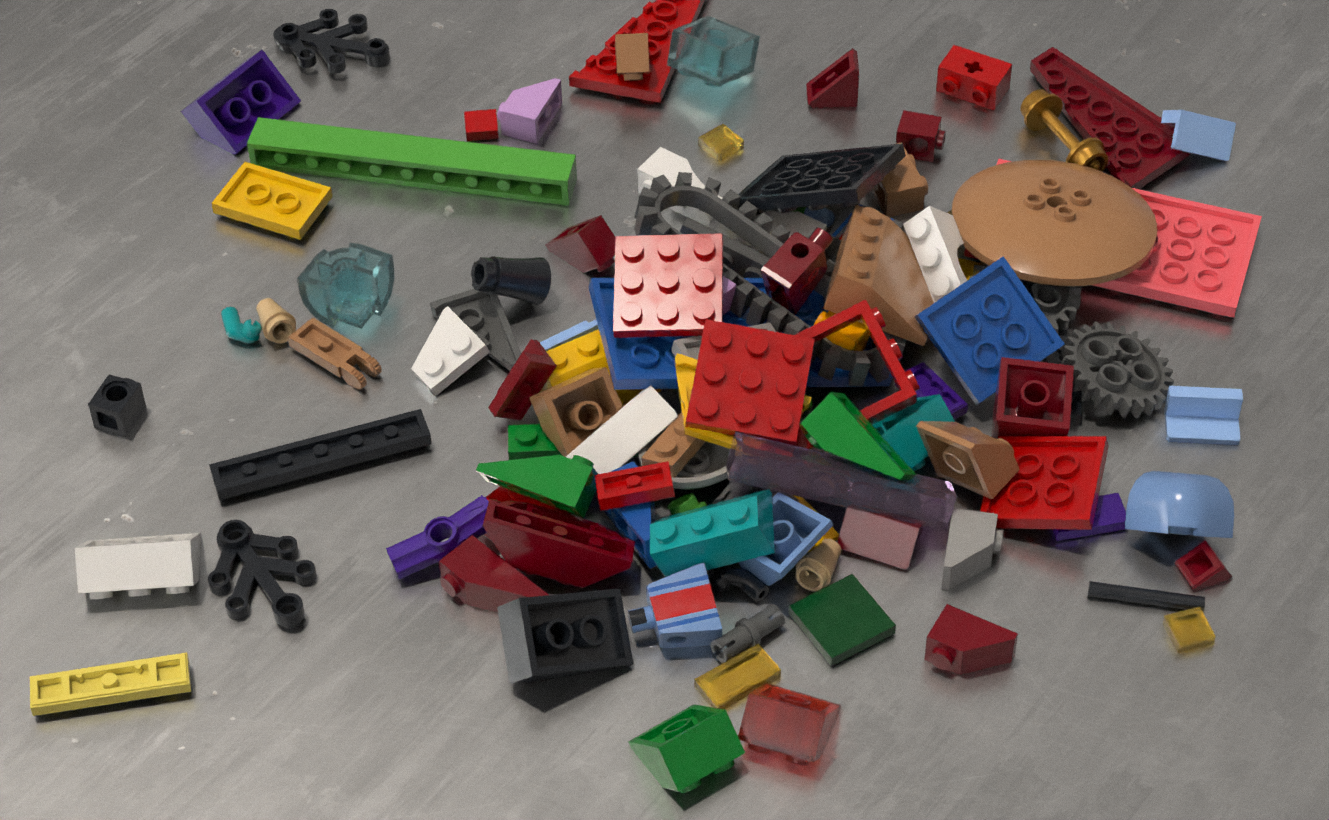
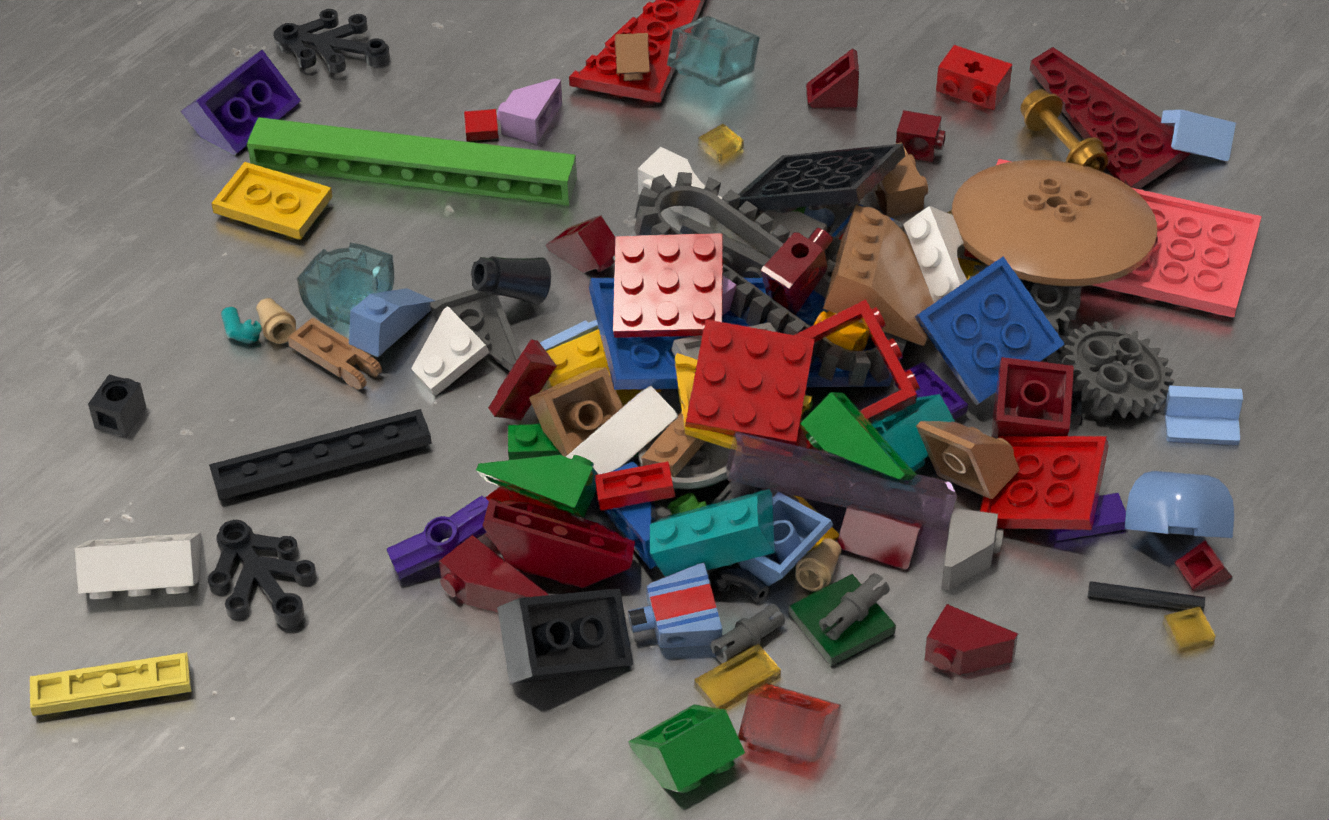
(385, 318): none -> medium blue slope
(854, 606): none -> dark grey pin

